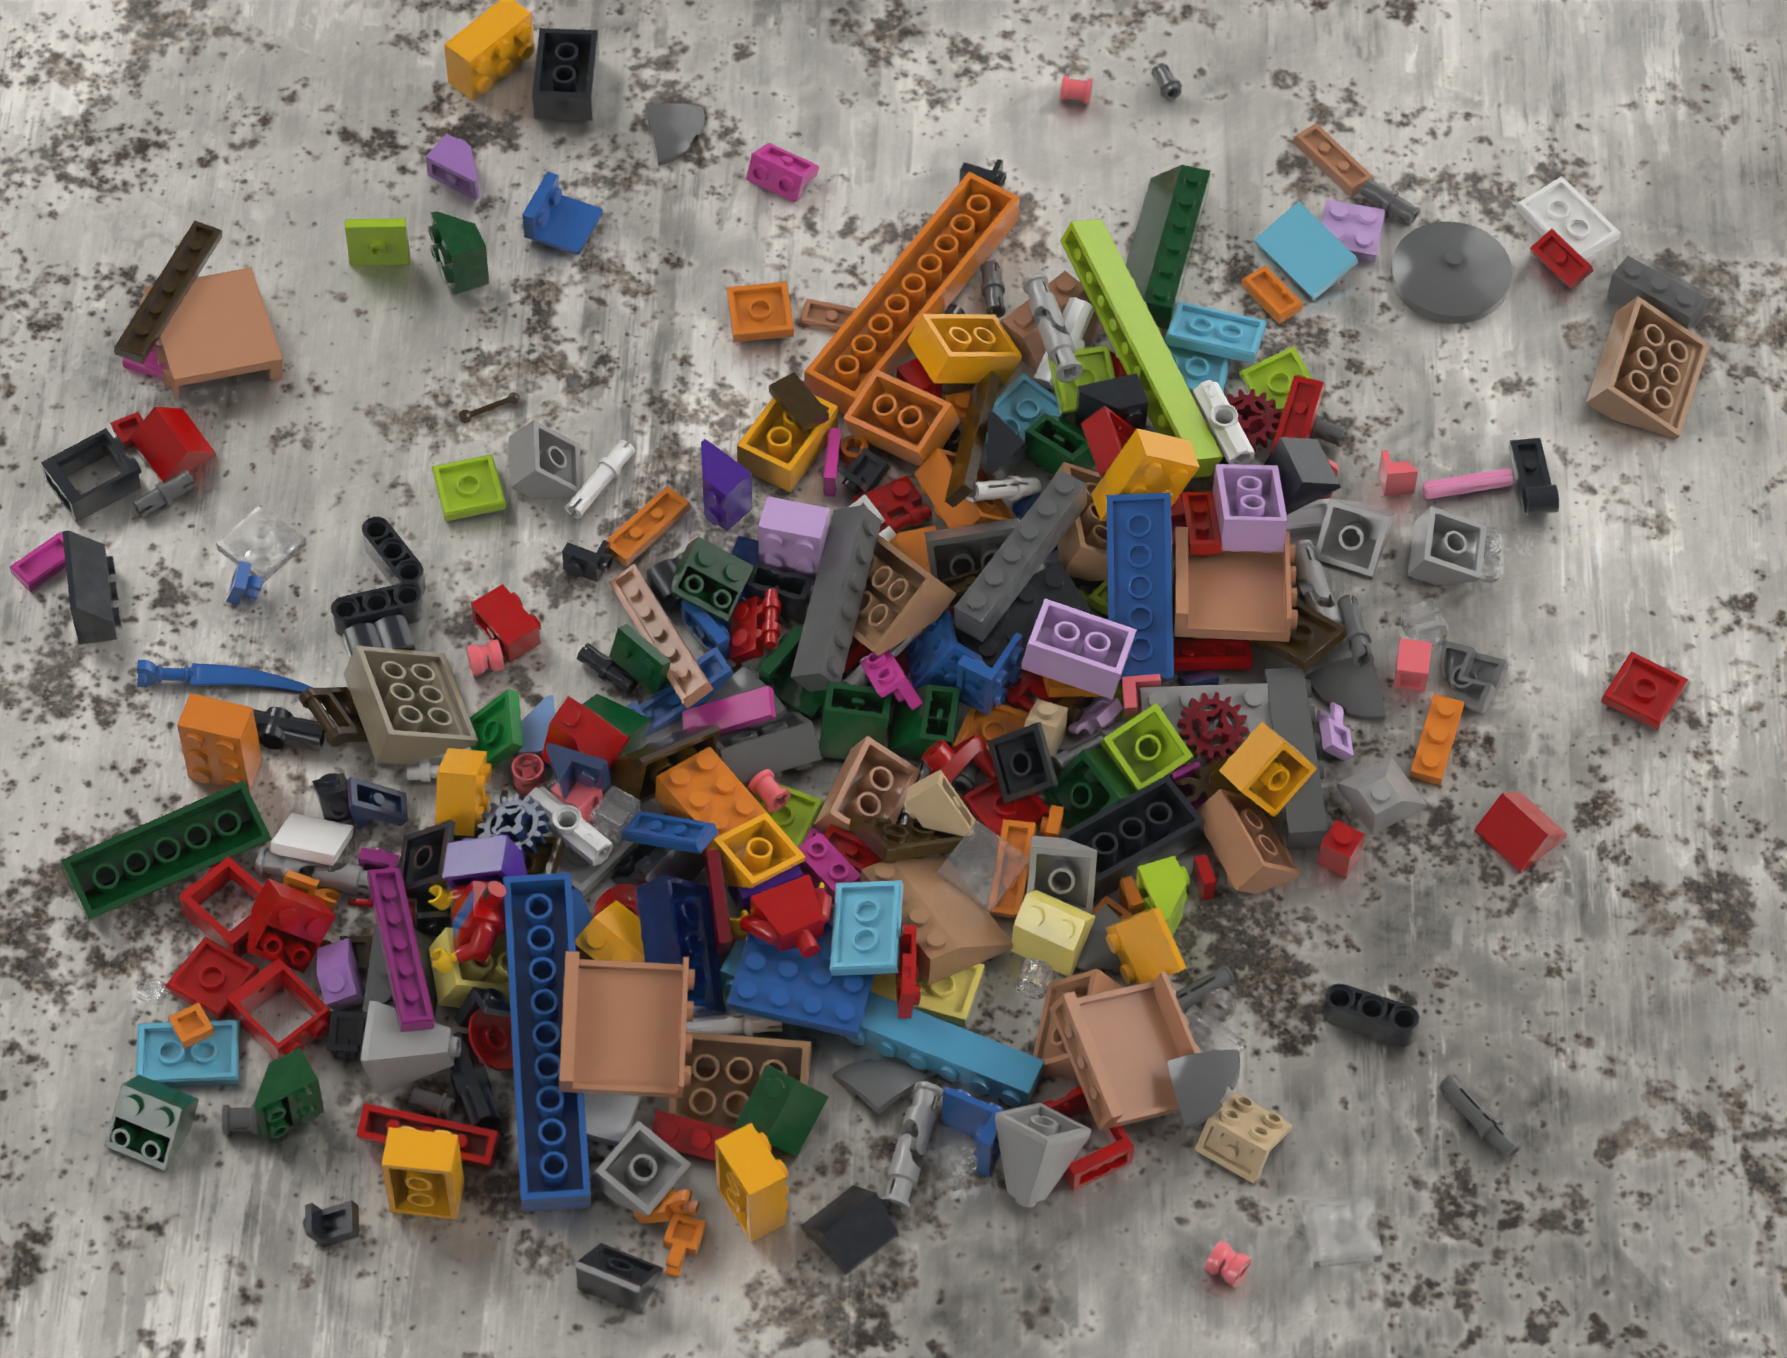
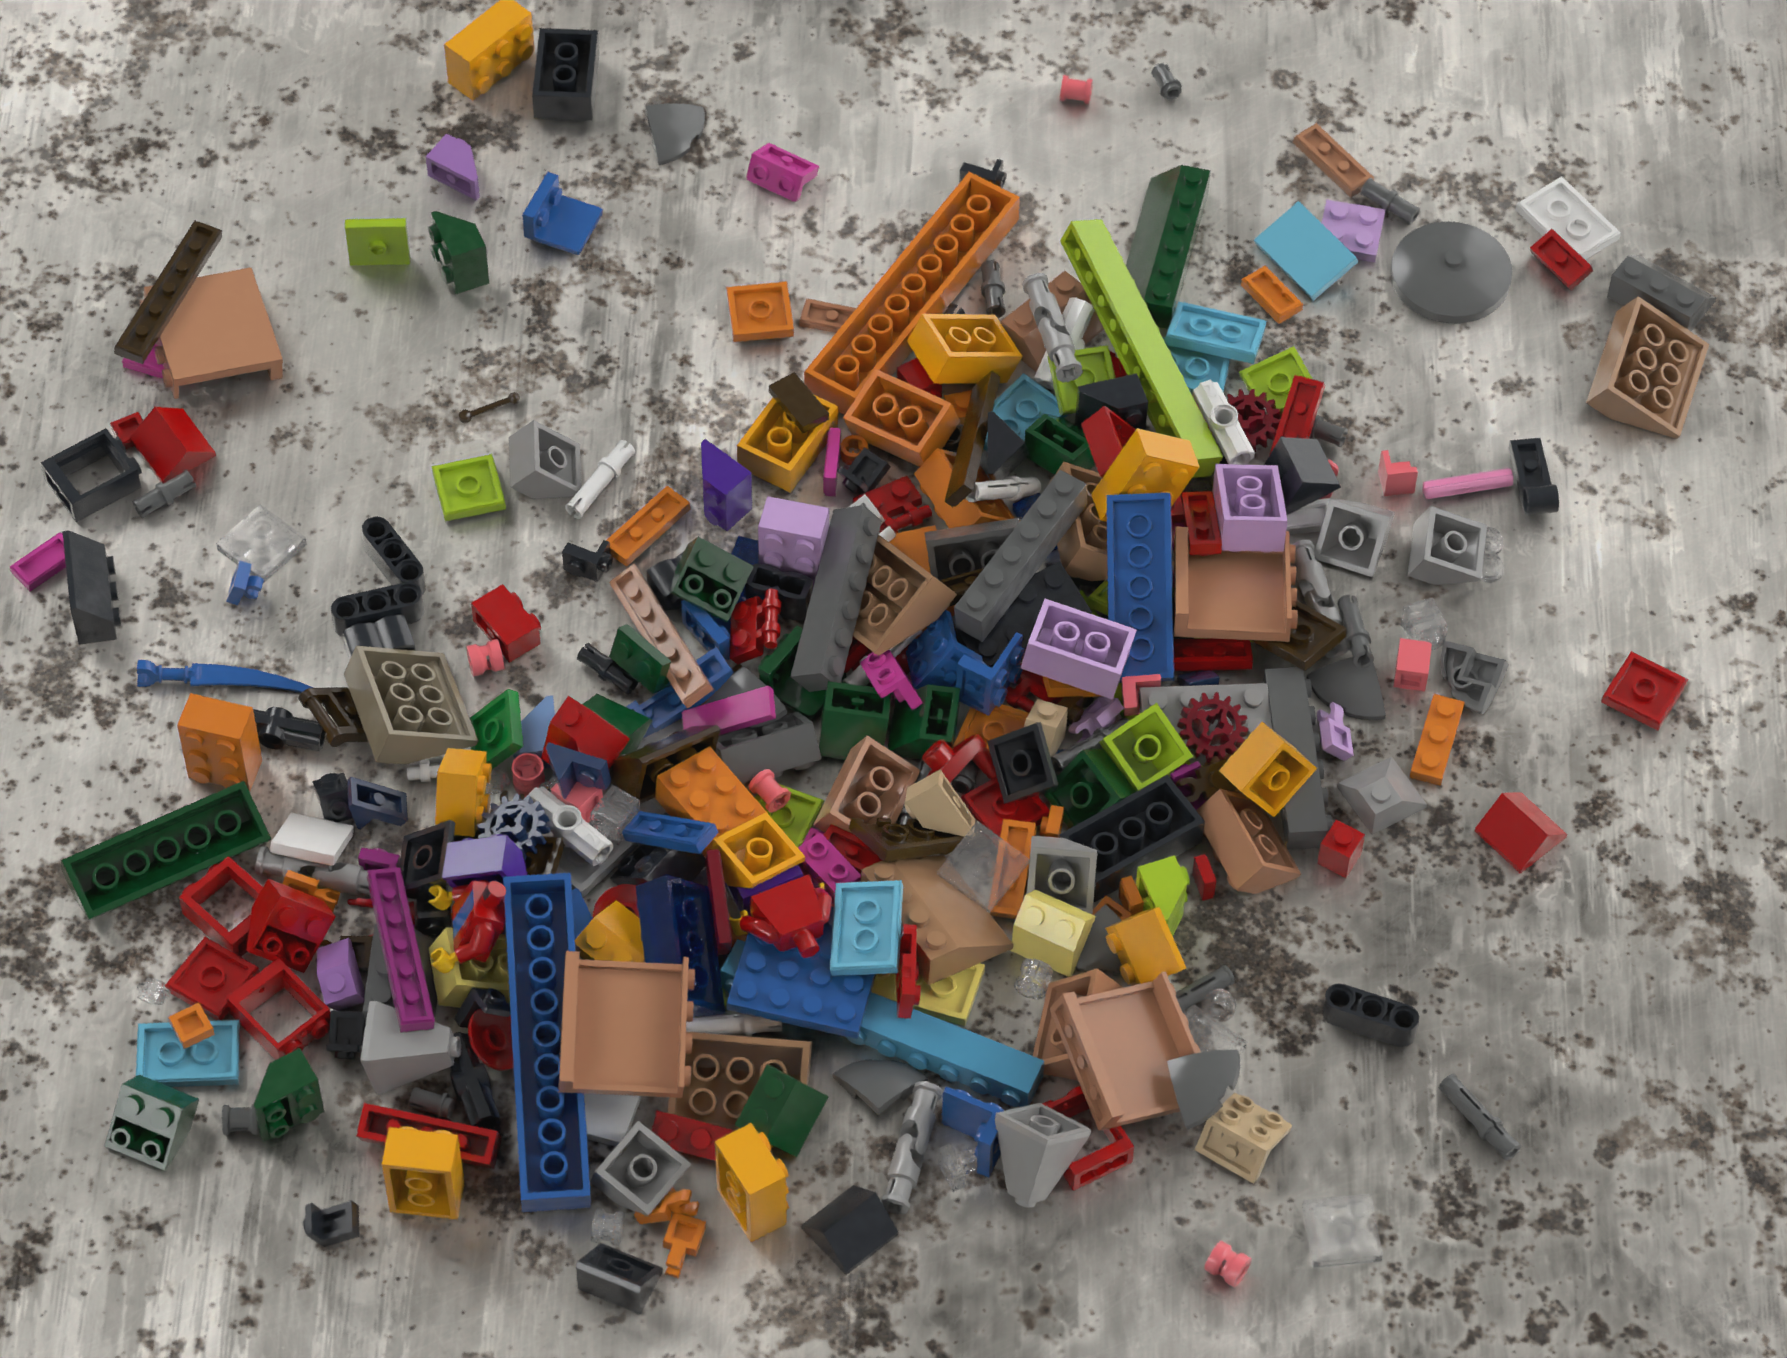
(607, 1226): none -> clear wheel

